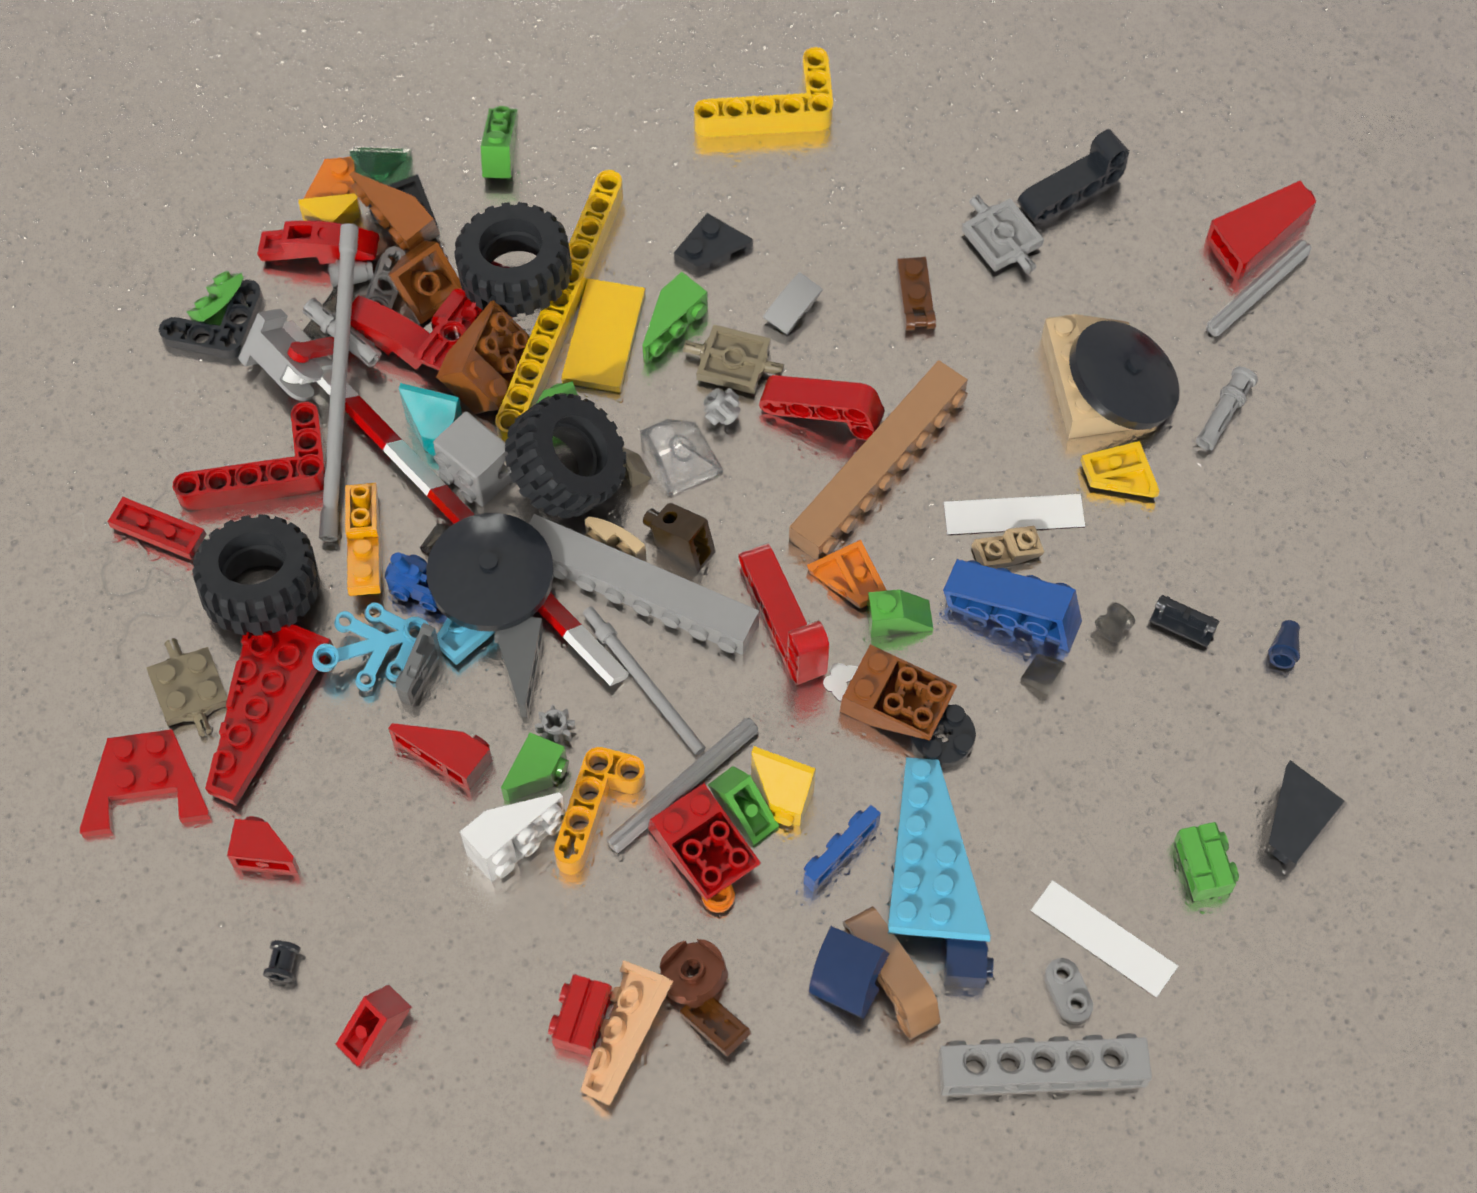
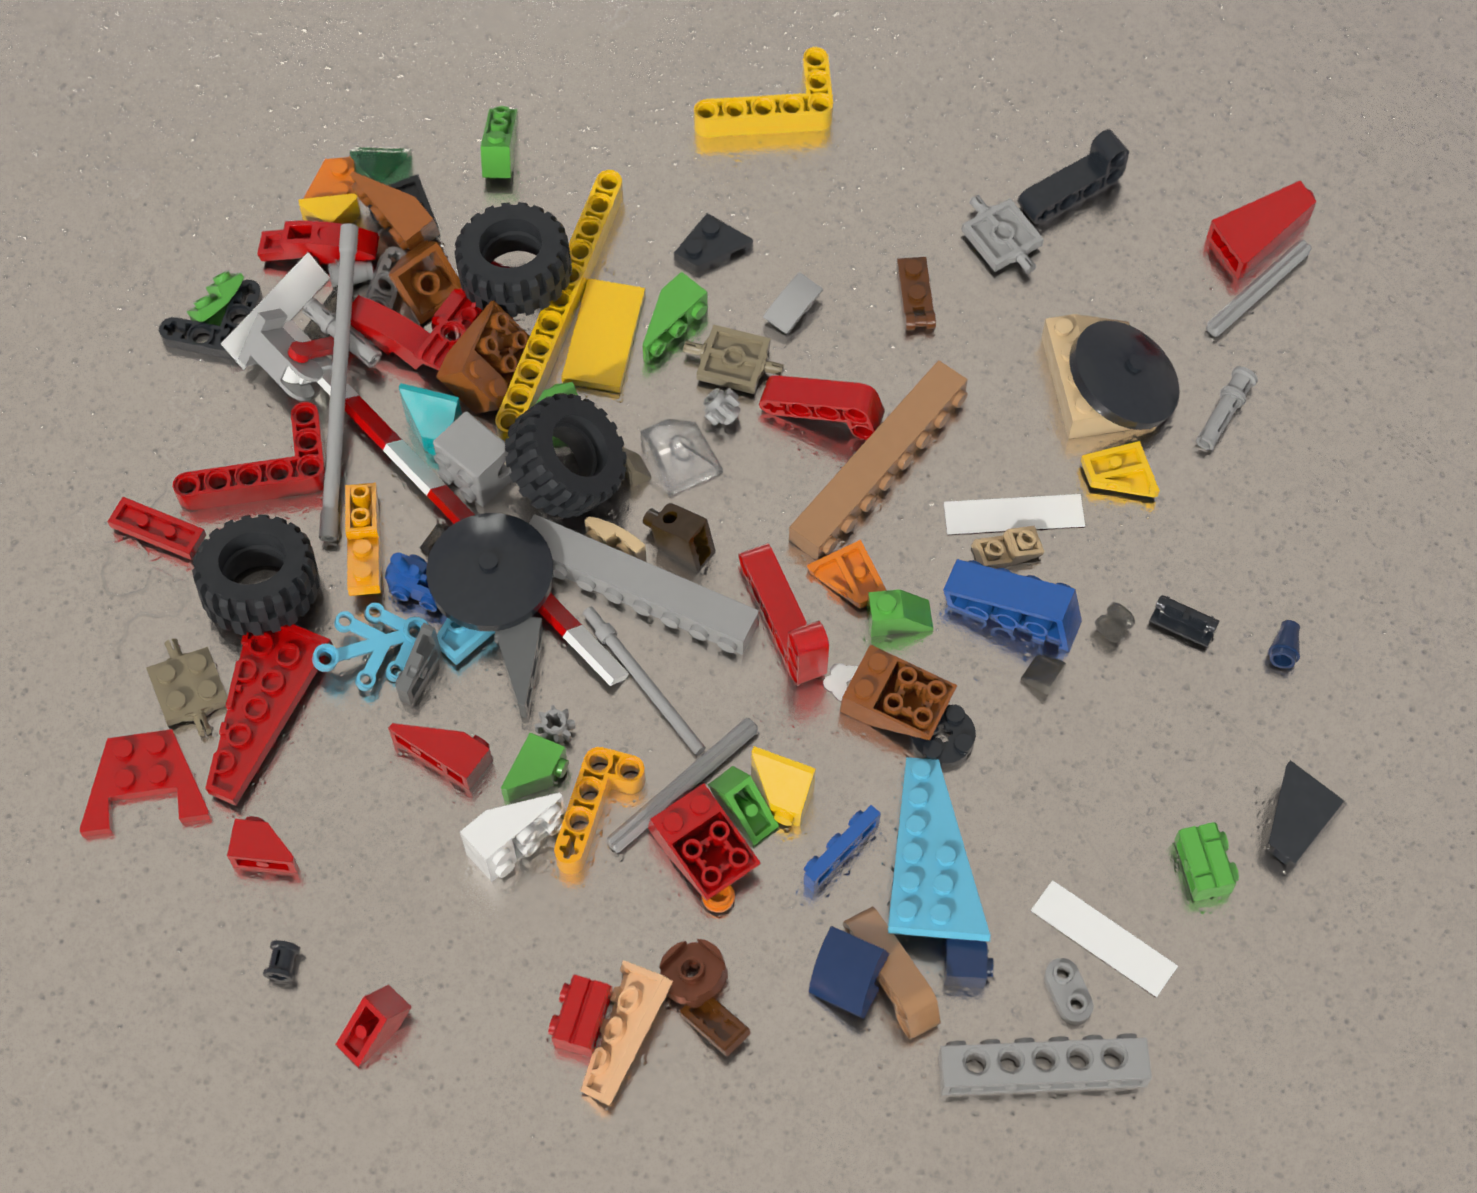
(289, 295): none -> white sticker

